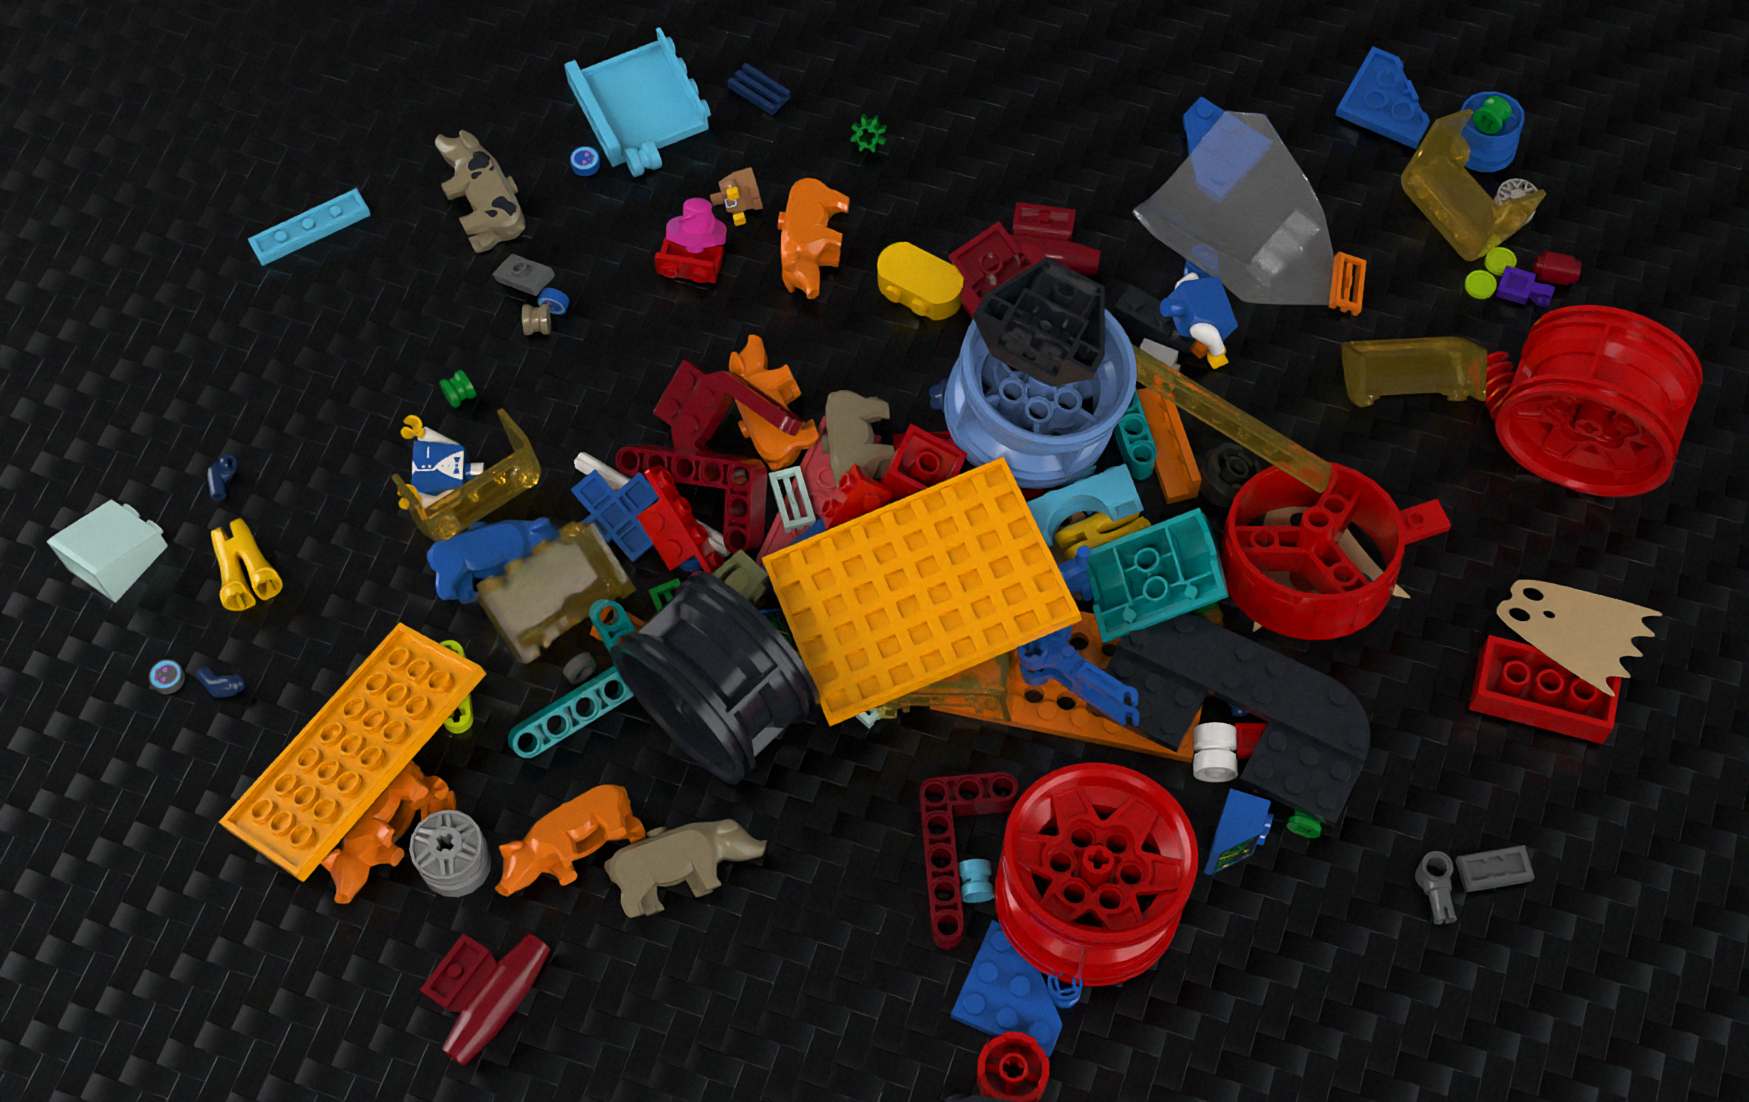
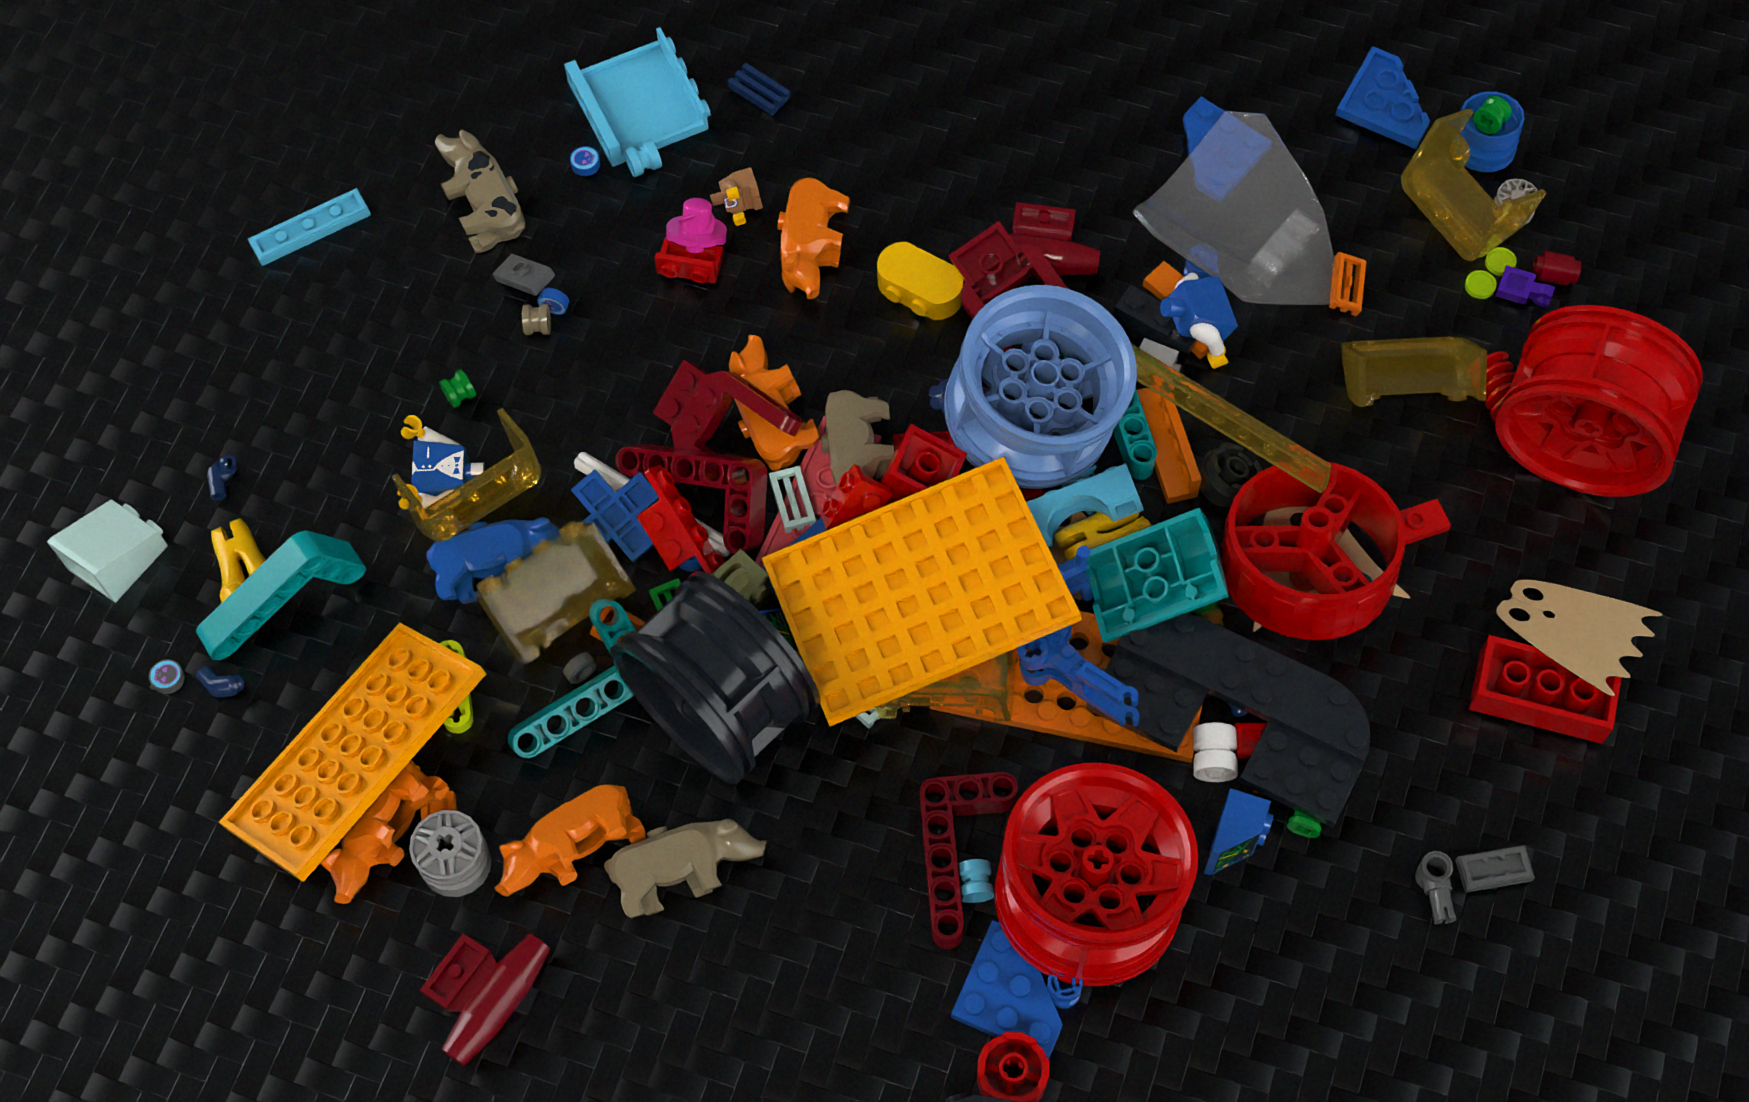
(273, 584): none -> teal beam
(872, 126): green gear -> none
(1046, 323): black wedge -> none
(1162, 280): none -> orange tile

